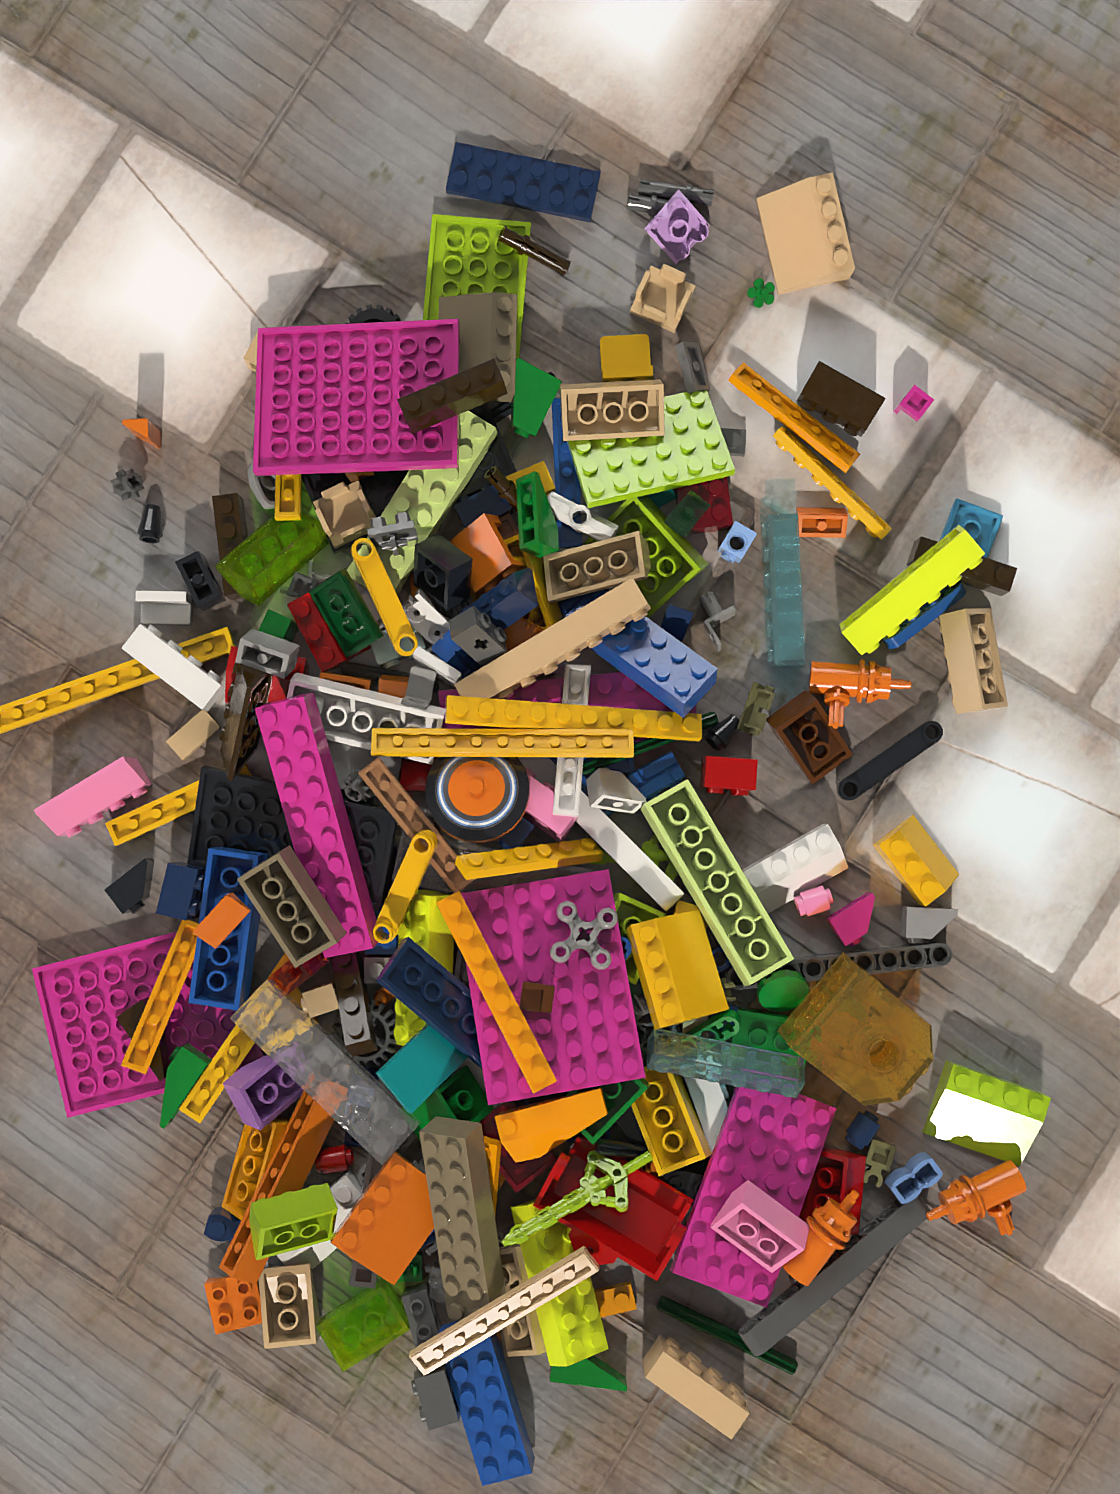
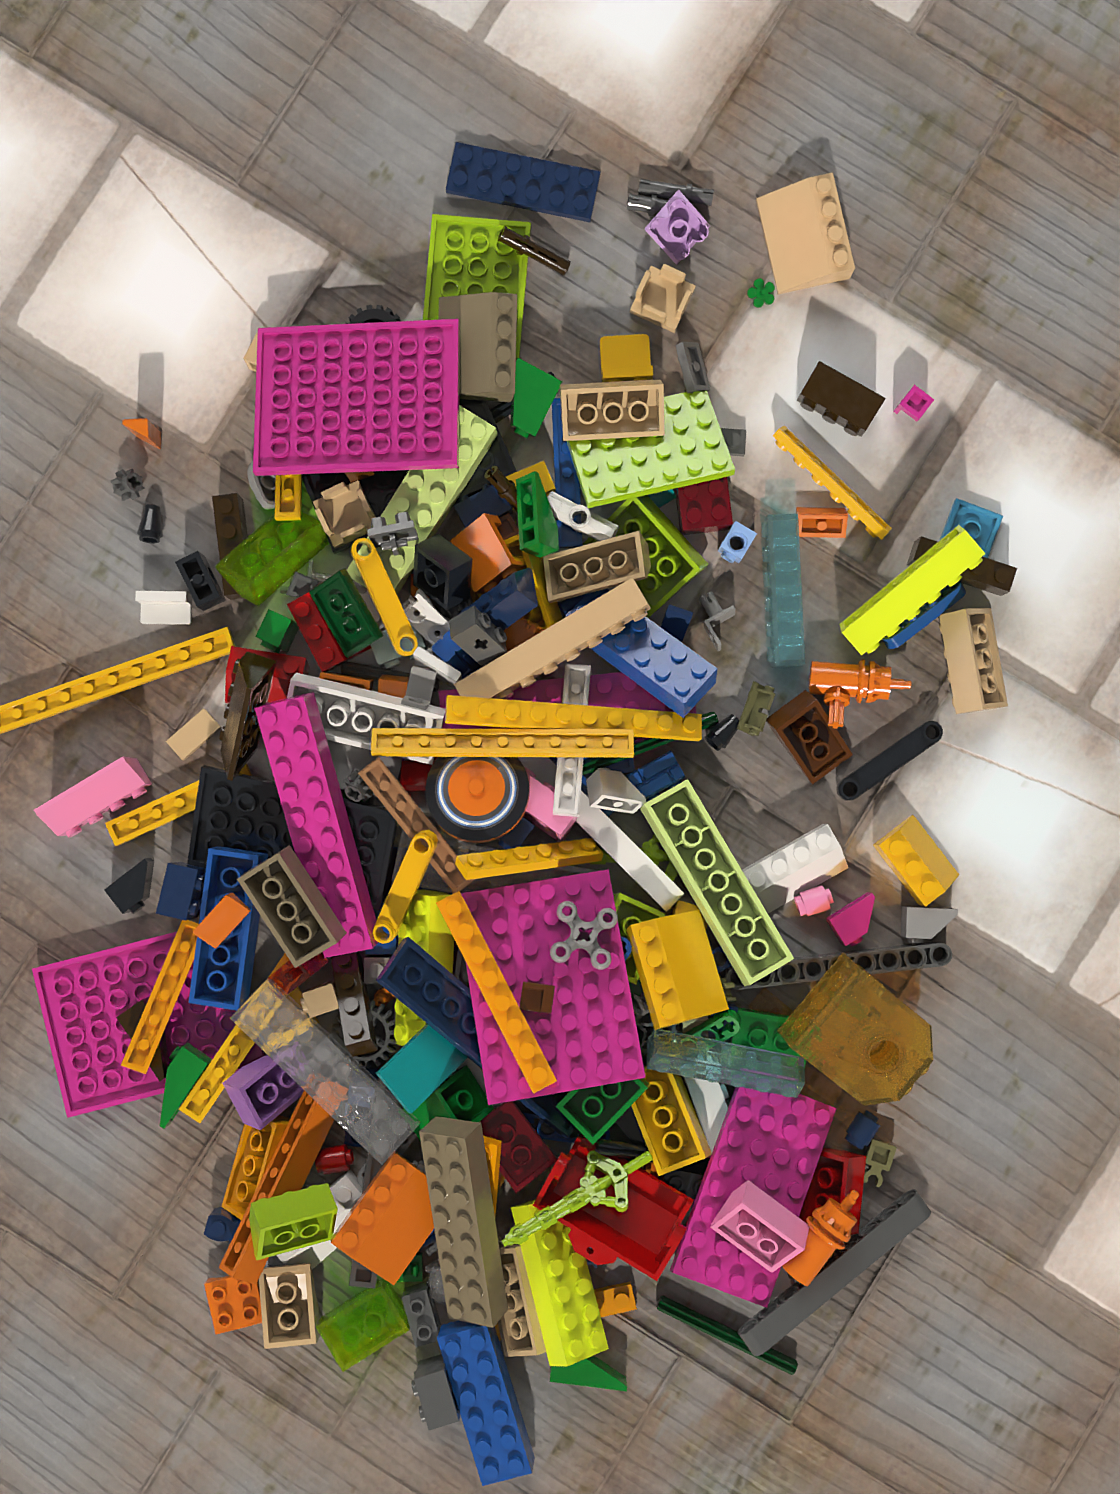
(173, 667): white brick -> none
(267, 653): light grey brick -> none
(452, 396): dark brown brick -> none
(504, 1310): tan tile -> none
(541, 1126): light orange wedge -> none
(687, 514): clear green slope -> none
(696, 1386): tan brick -> none
(728, 774): red brick -> none
(782, 990): green tile -> none
(794, 417): light orange plate -> none
(917, 1174): medium blue brick -> none
(985, 1113): lime slope -> none
(987, 1191): orange piece -> none

